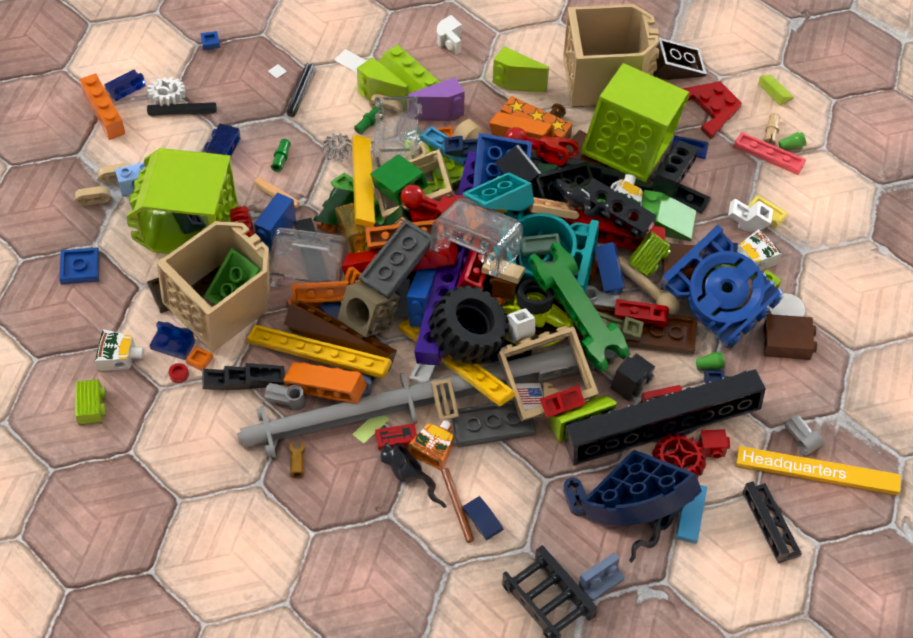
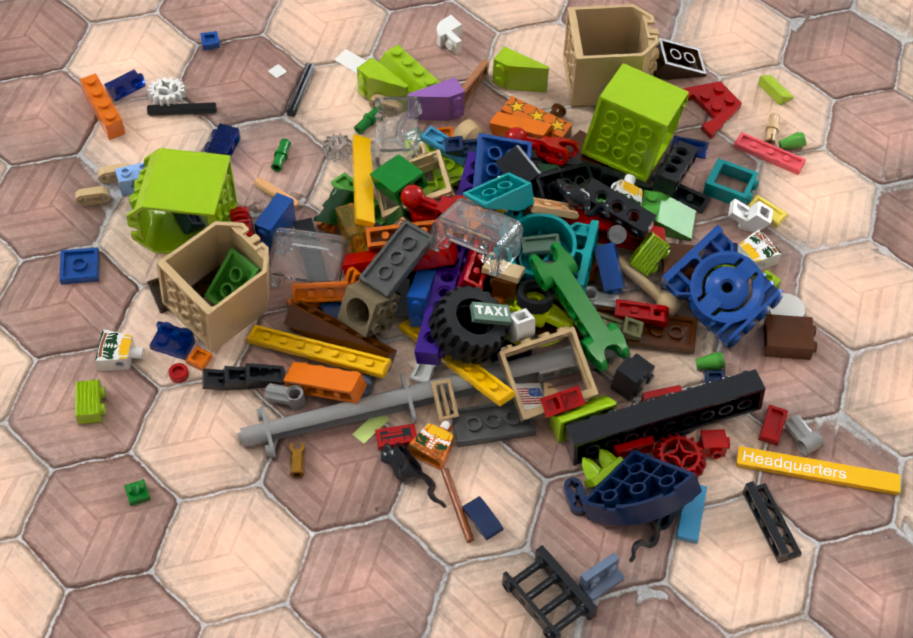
(137, 492): none -> green tile
(475, 79): none -> nougat tile
(490, 313): none -> sand green tile
(596, 474): none -> lime tile
(616, 234): none -> flat silver tile
(642, 445): none -> red tile
(735, 171): none -> teal window
(773, 425): none -> red tile

